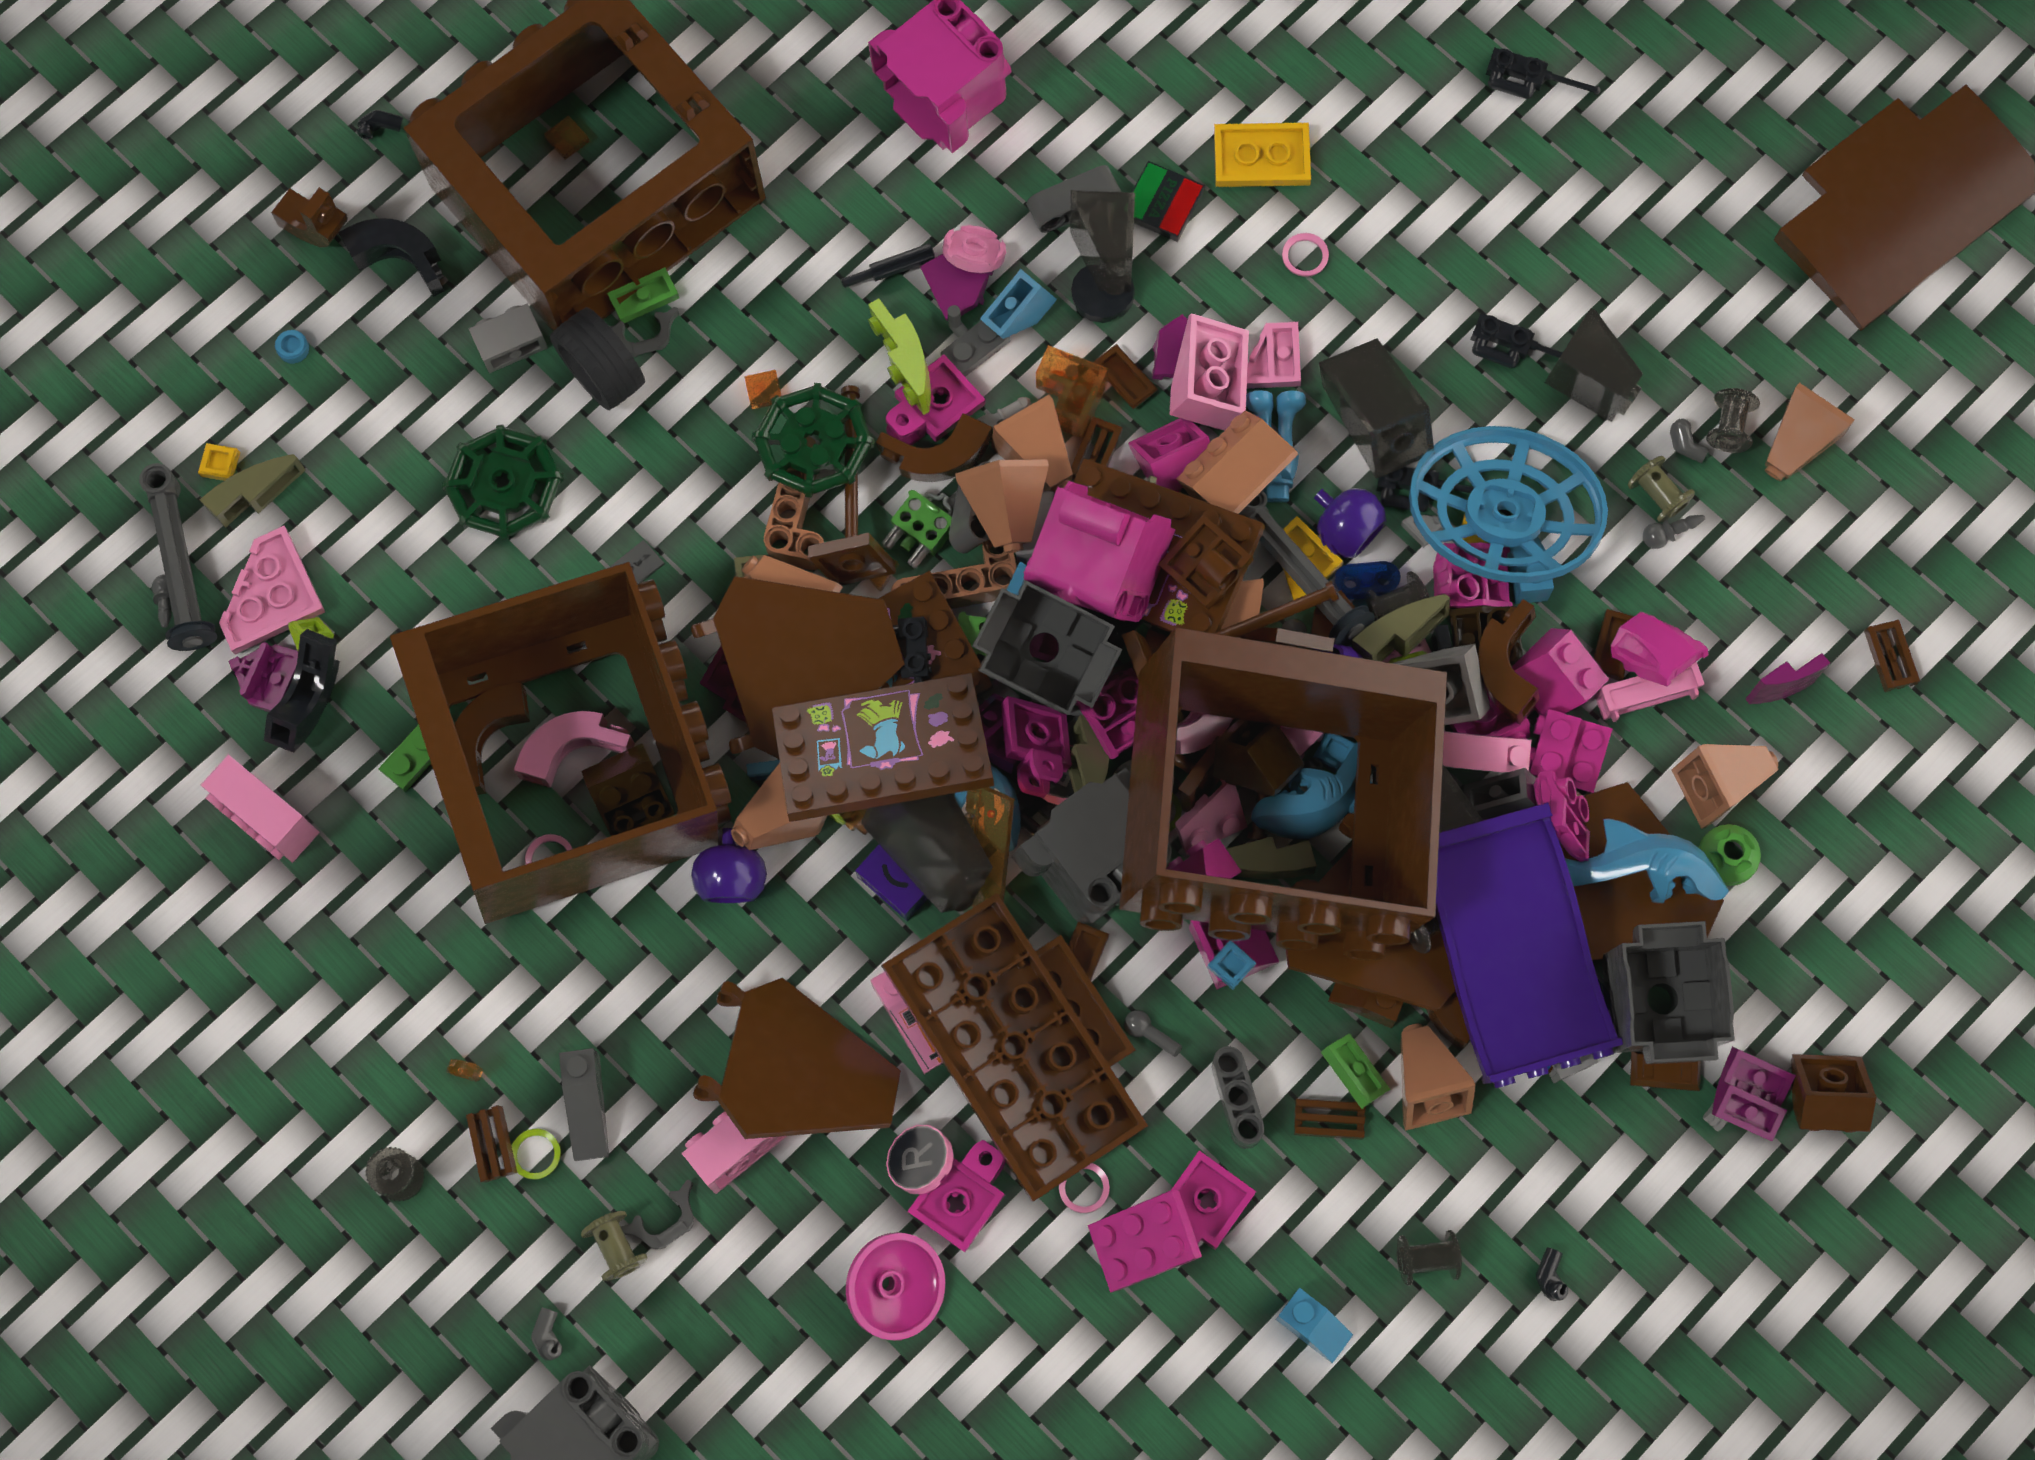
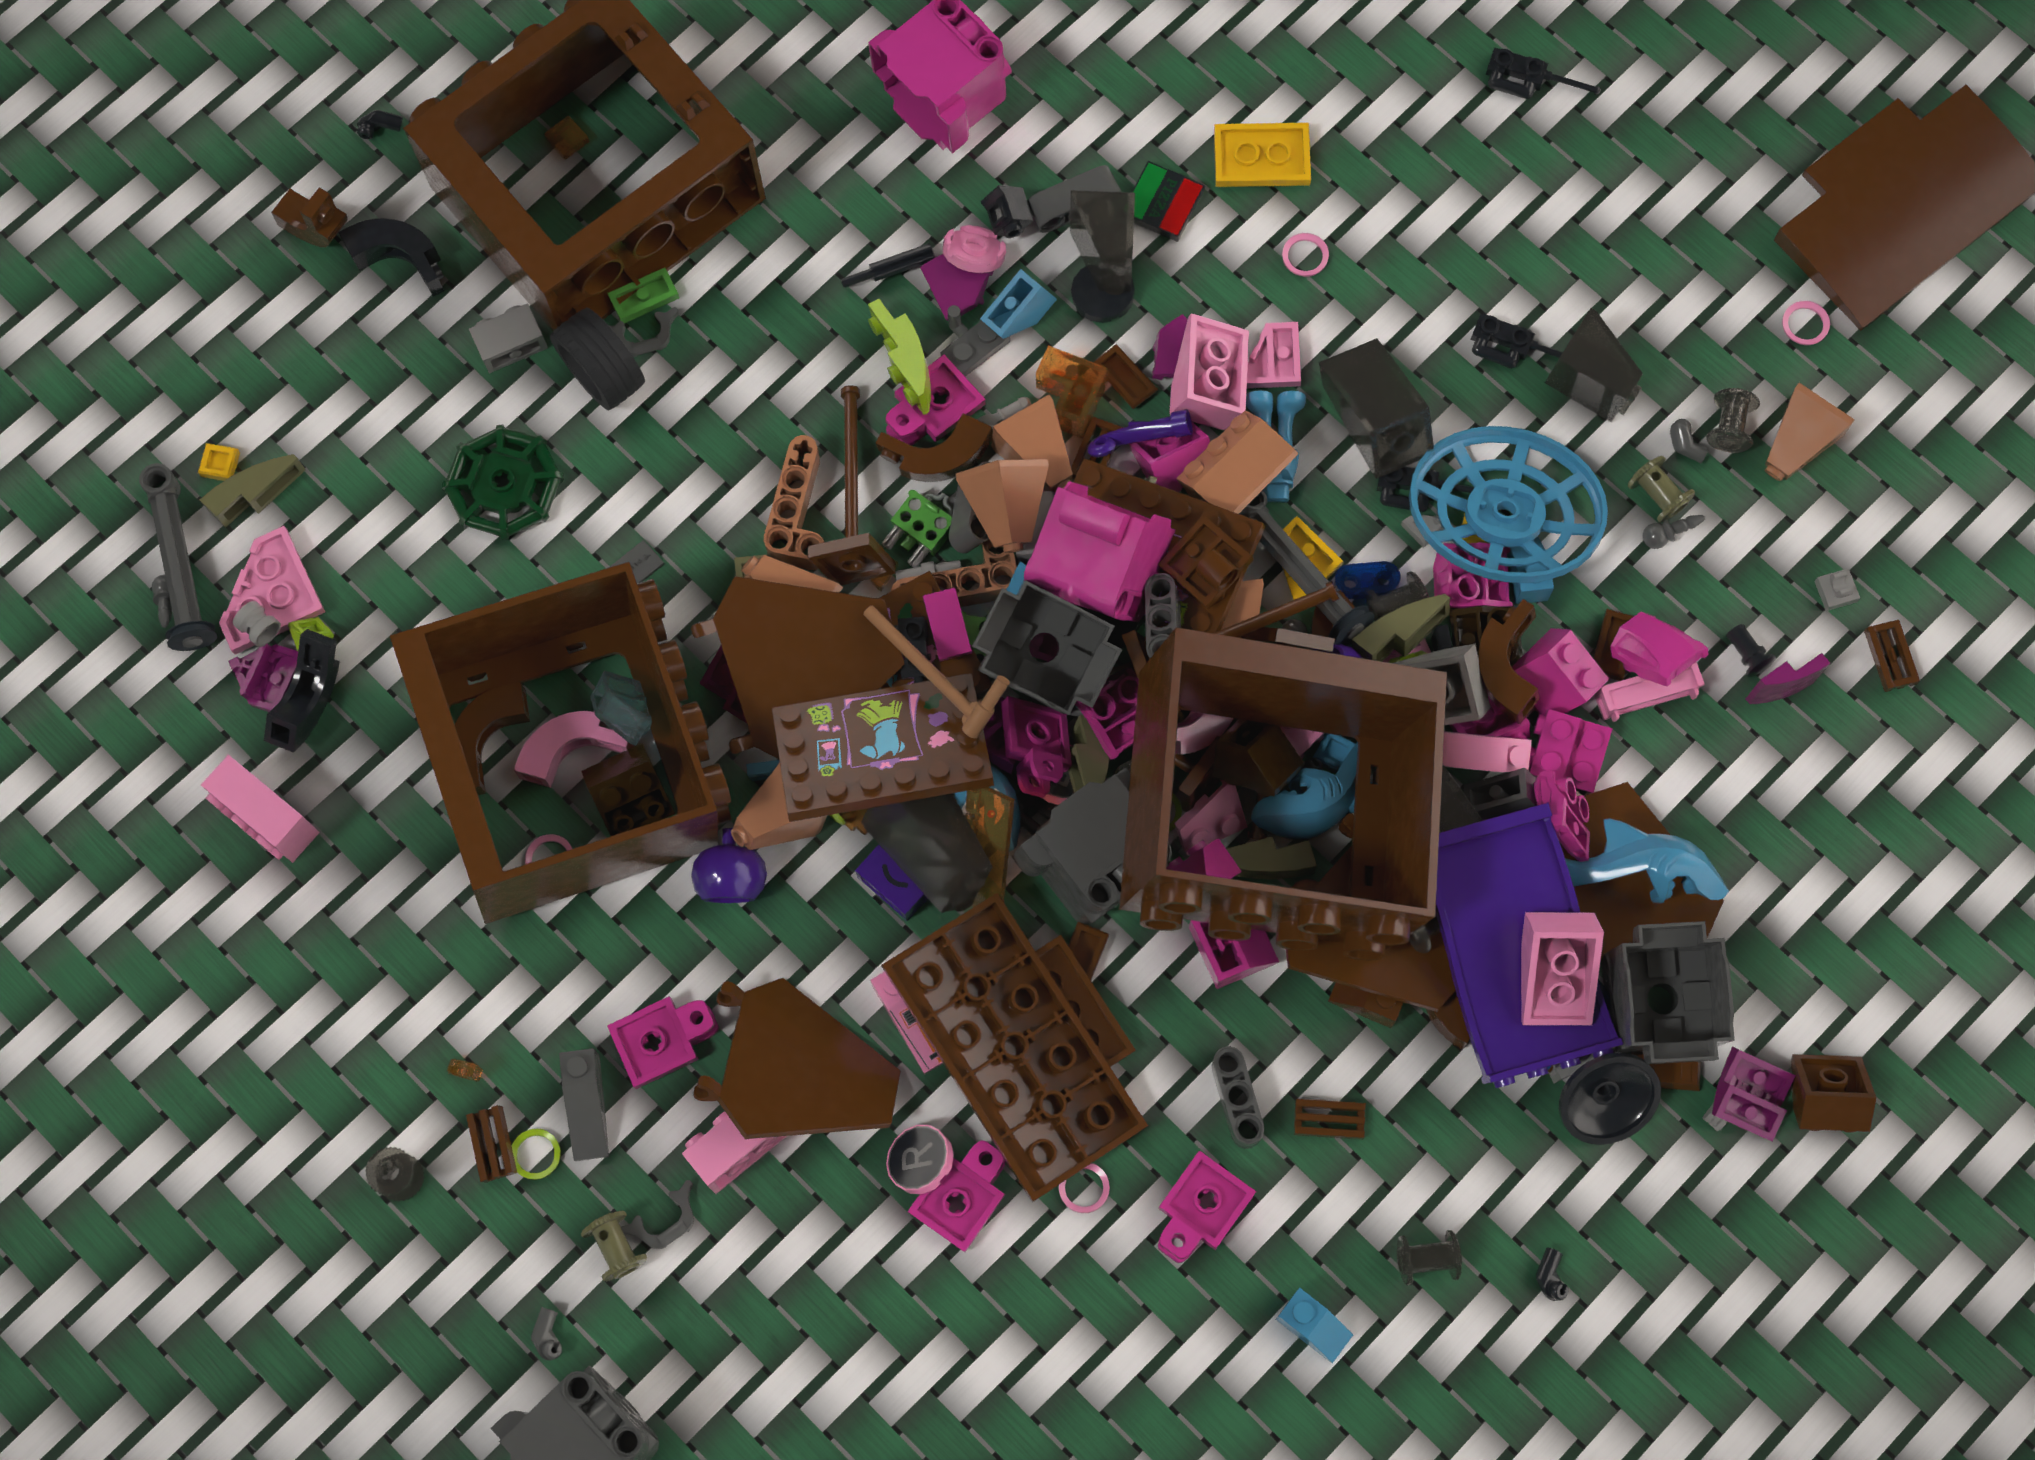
(256, 623): none -> light grey wheel
(292, 346): dark azure tile -> none
(407, 761): bright green plate -> none
(622, 706): none -> clear light blue slope
(676, 1030): none -> dark pink plate
(762, 388): clear orange tile -> none
(807, 423): dark green plate -> none
(913, 1289): dark pink dish -> none
(928, 566): none -> light grey bar
(947, 624): none -> dark pink tile
(976, 713): none -> medium nougat bar
(1007, 210): none -> black window
(1139, 1024): dark grey bar -> none
(1144, 1240): dark pink plate -> none
(1160, 610): none -> dark grey beam
(1176, 425): none -> dark purple plant
(1231, 965): dark azure tile -> none
(1349, 521): dark purple piece -> none
(1355, 1070): bright green plate -> none
(1432, 1080): nougat slope -> none
(1559, 968): none -> bright pink slope
(1609, 1098): none -> black dish
(1721, 776): nougat slope -> none
(1732, 871): bright green piece -> none
(1751, 652): none -> black pin
(1814, 307): none -> bright pink piece
(1837, 589): none -> light grey tile

